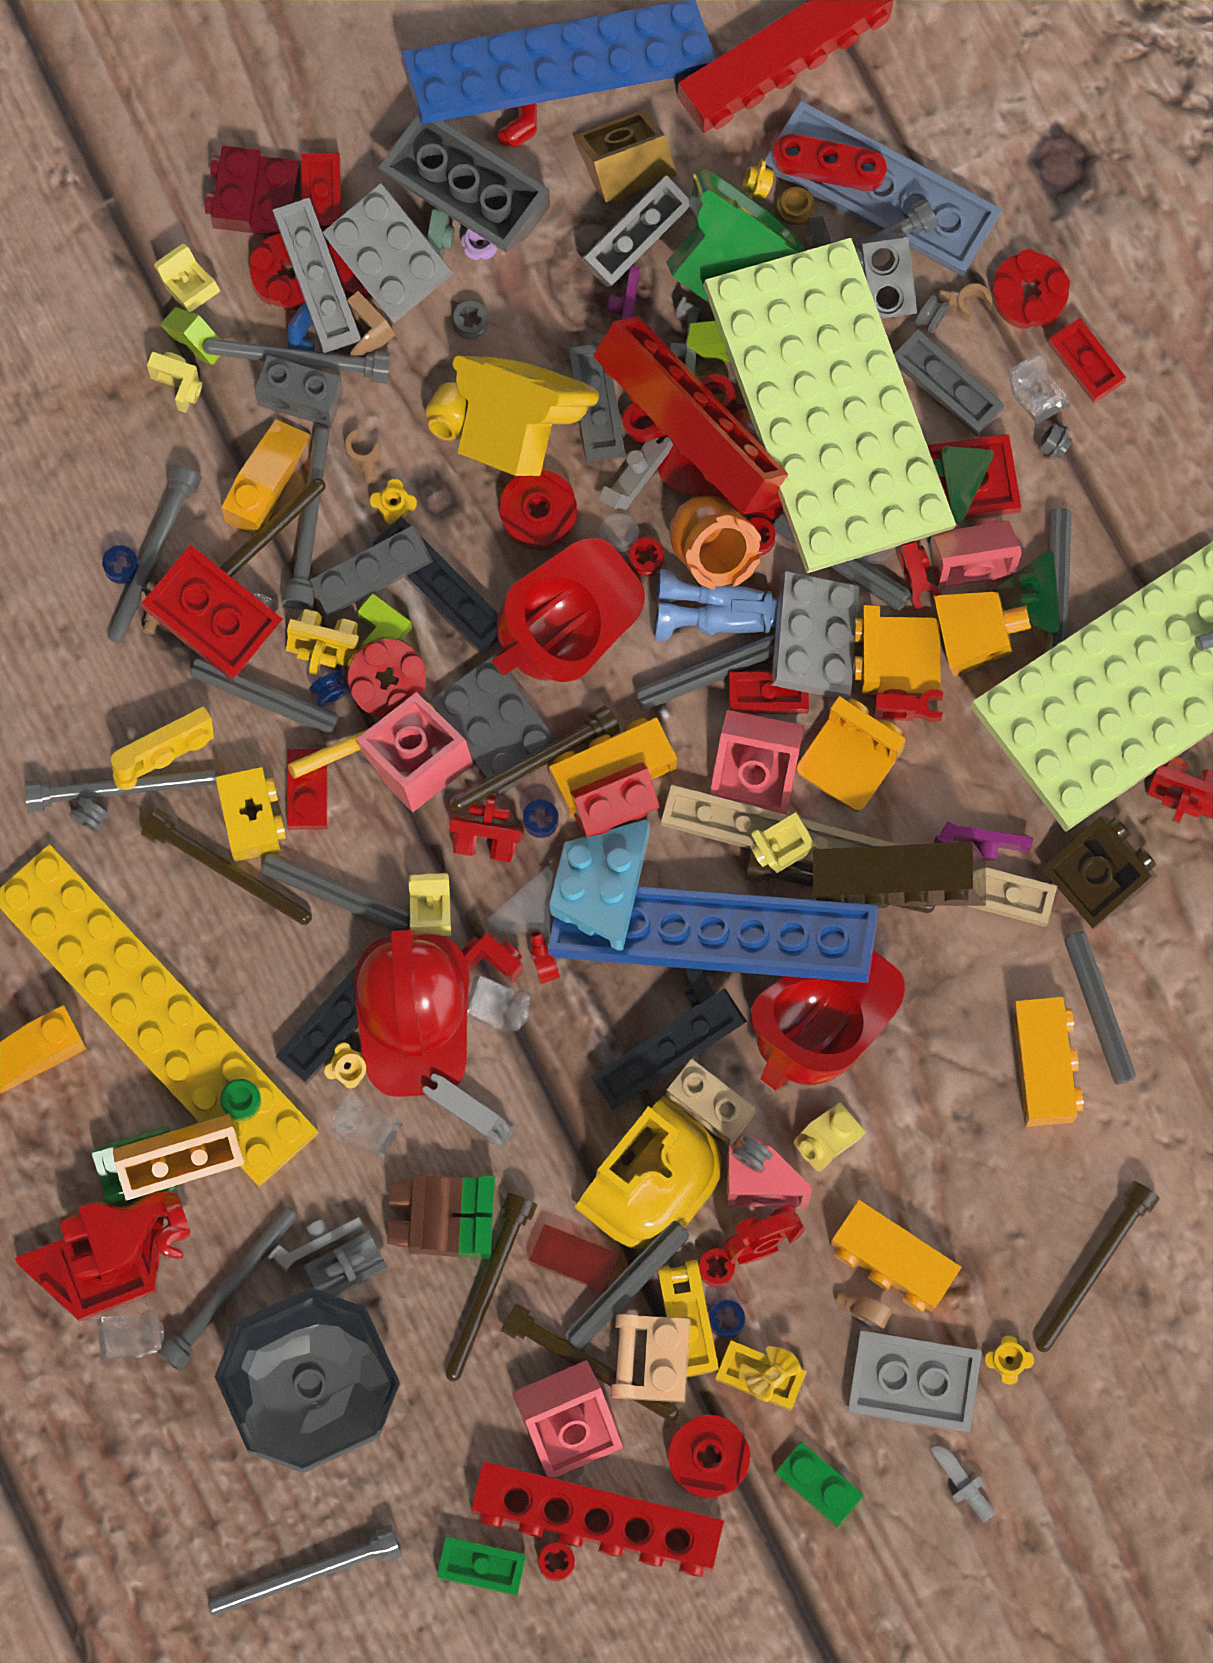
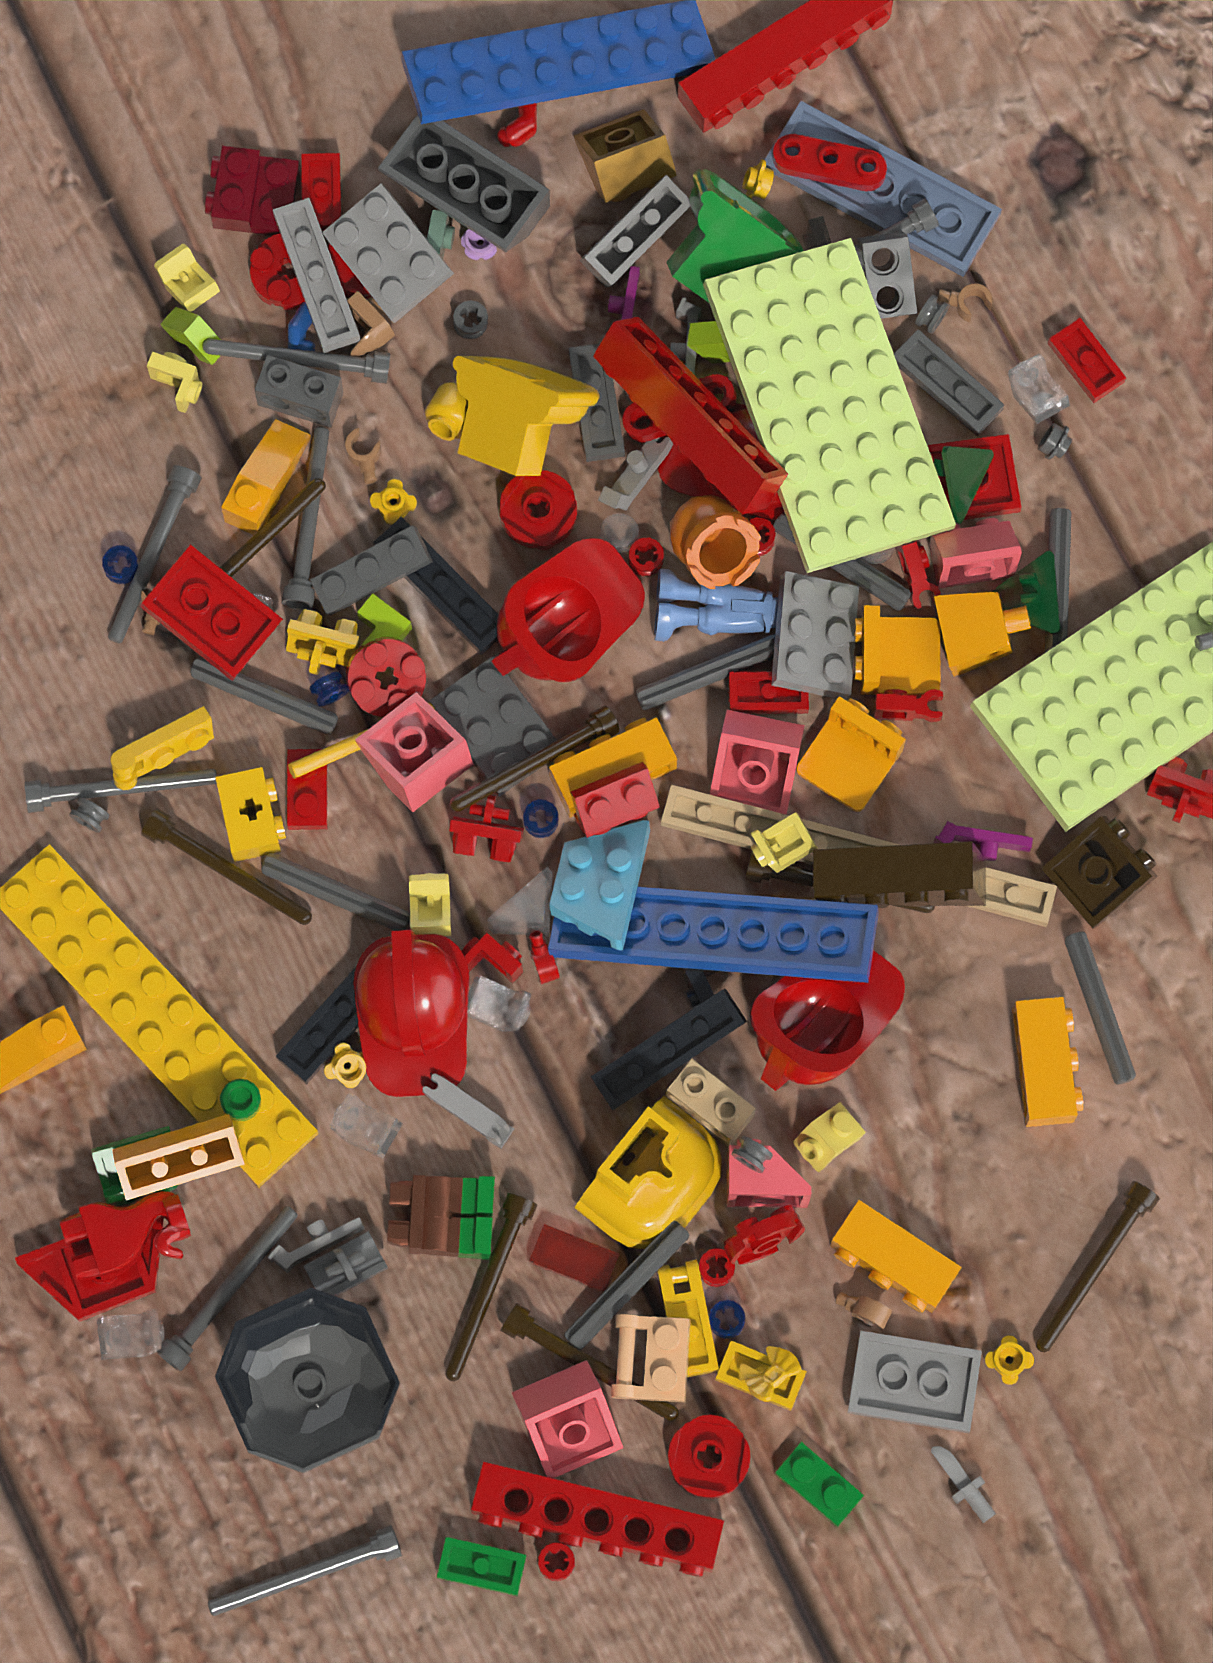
(795, 205): pearl gold plate -> none
(1031, 311): red plate -> none

